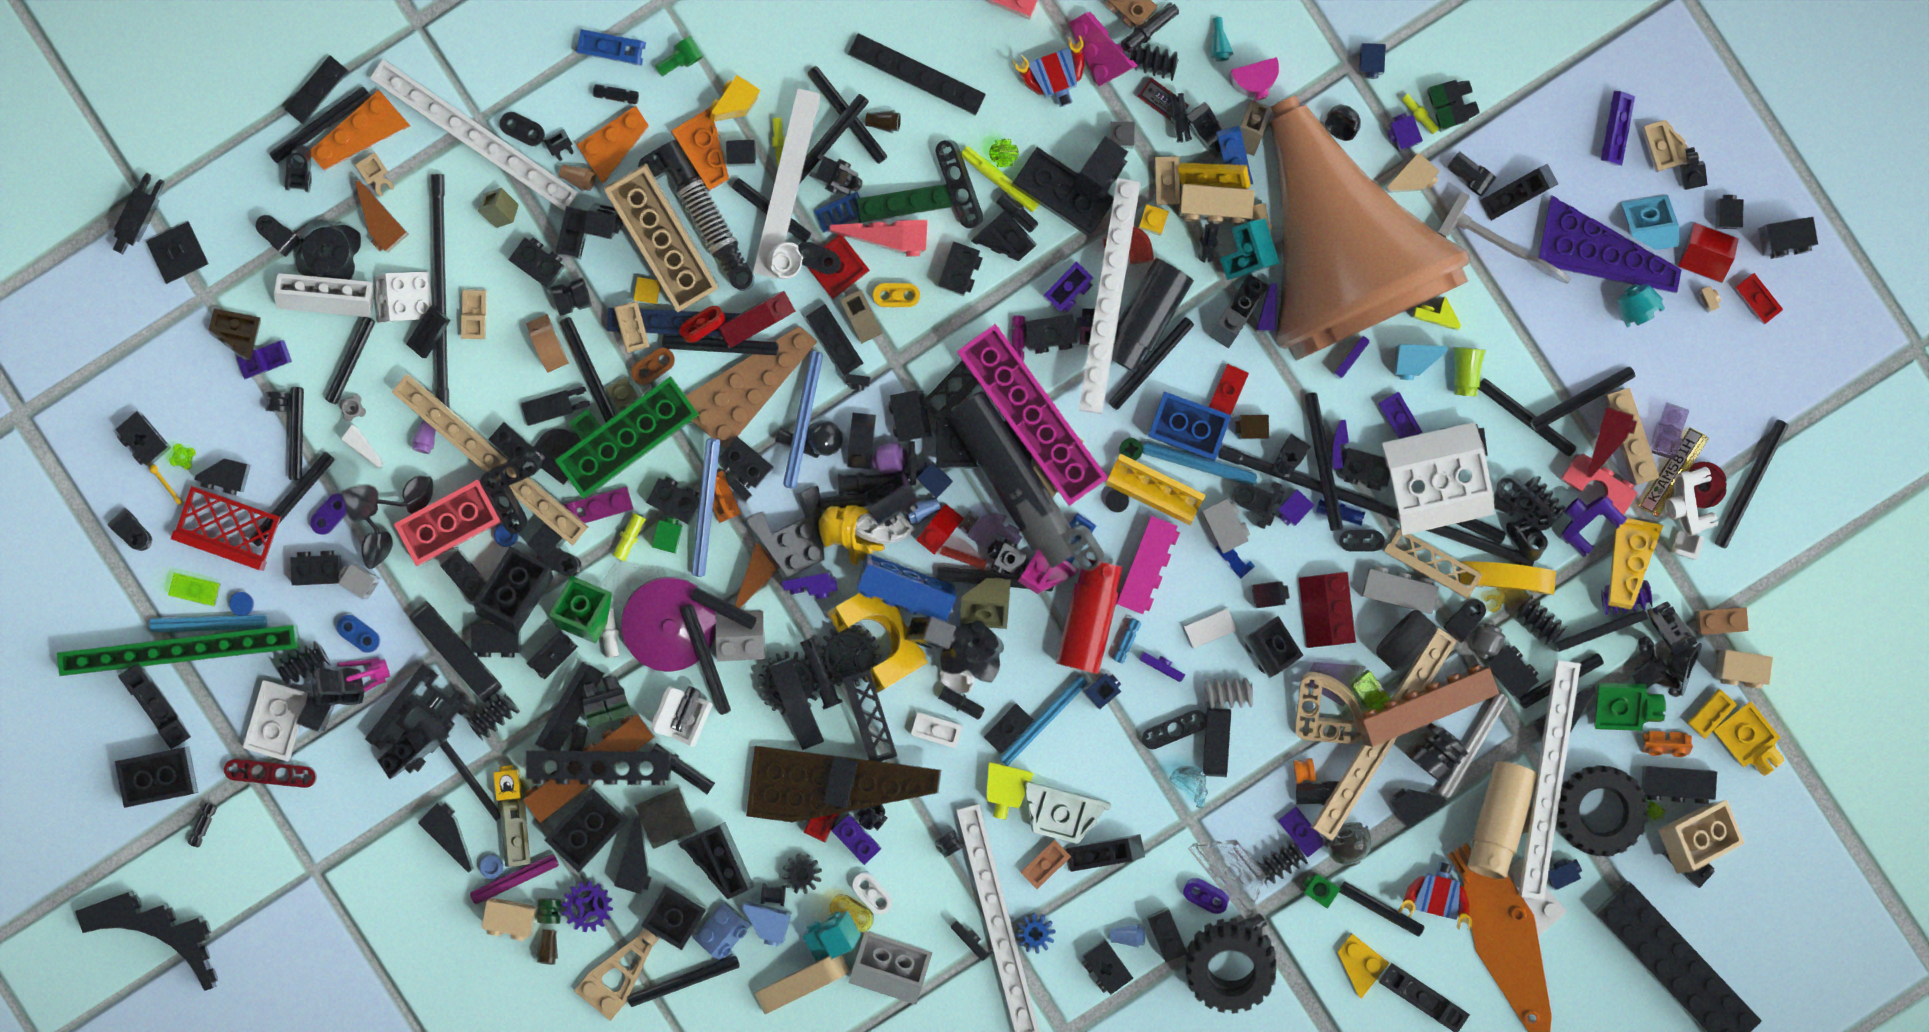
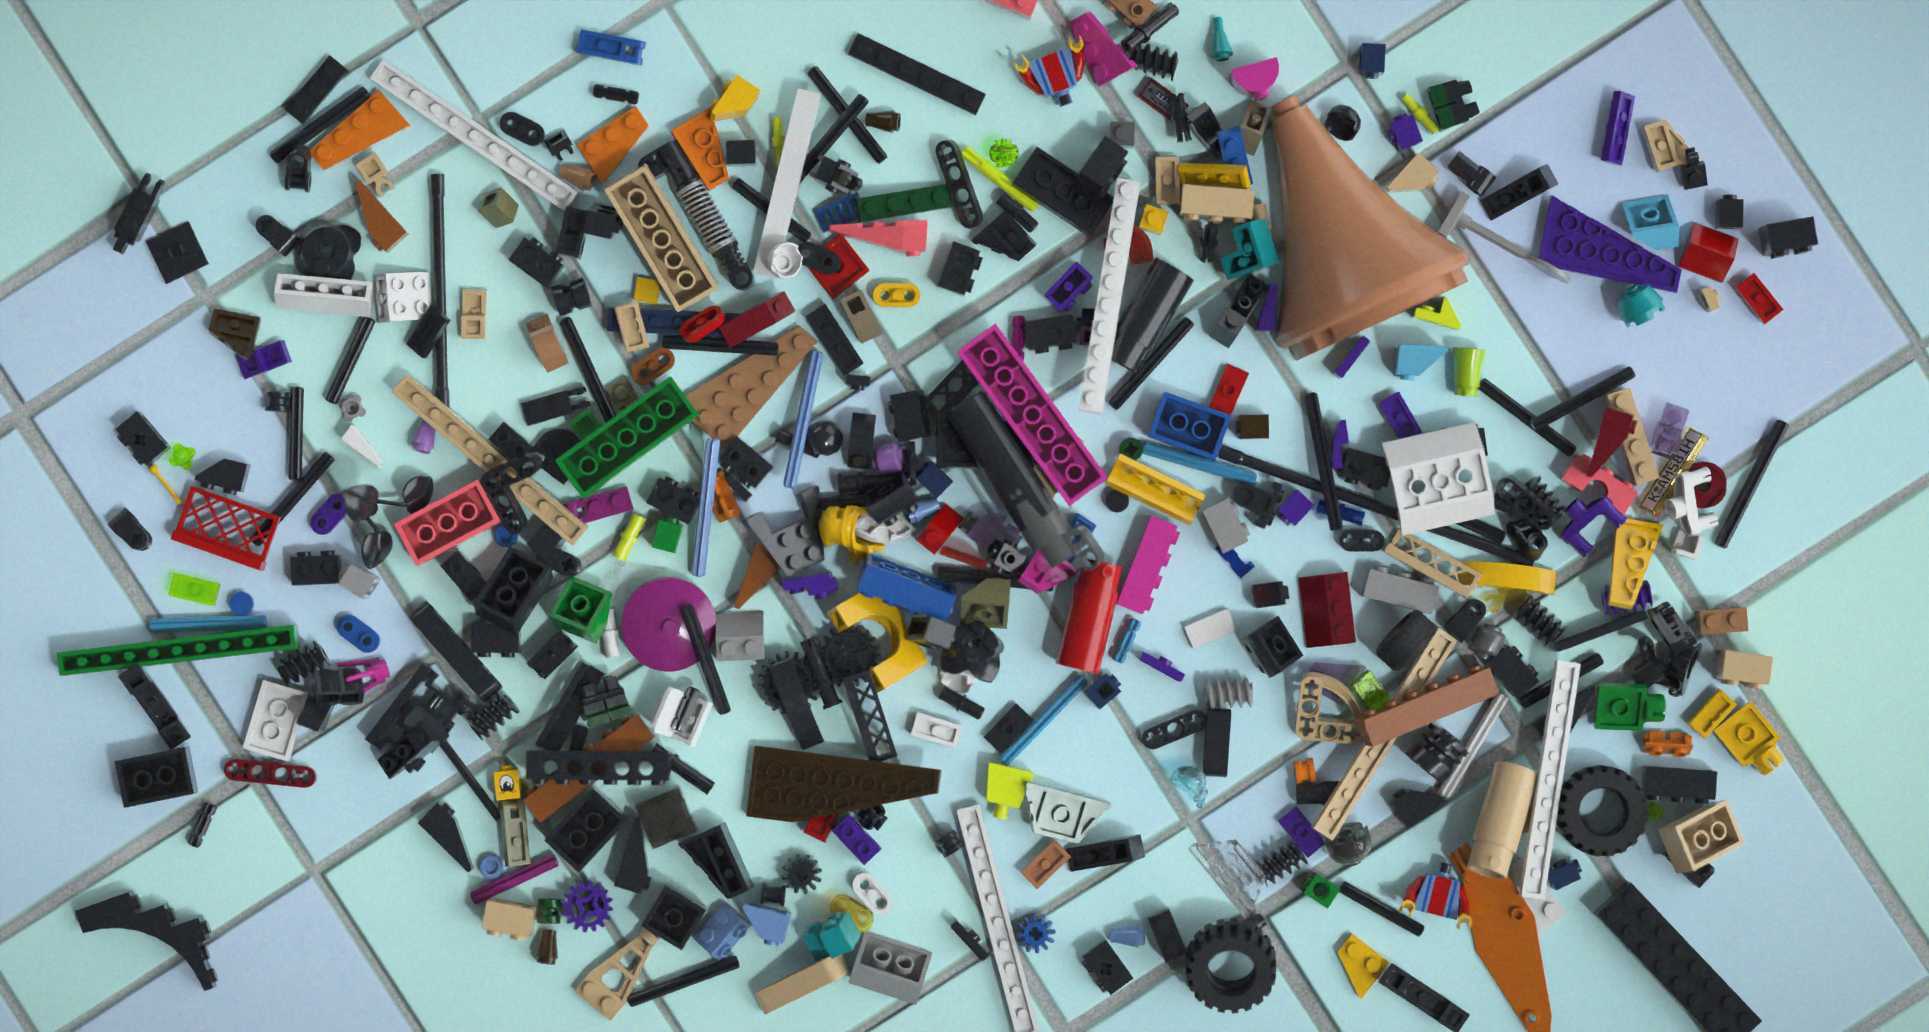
(684, 54): green pin -> none
(723, 608): black axle -> none
(841, 782): black tile -> none
(1206, 896): dark purple plate -> none
(1290, 456): black piece -> none

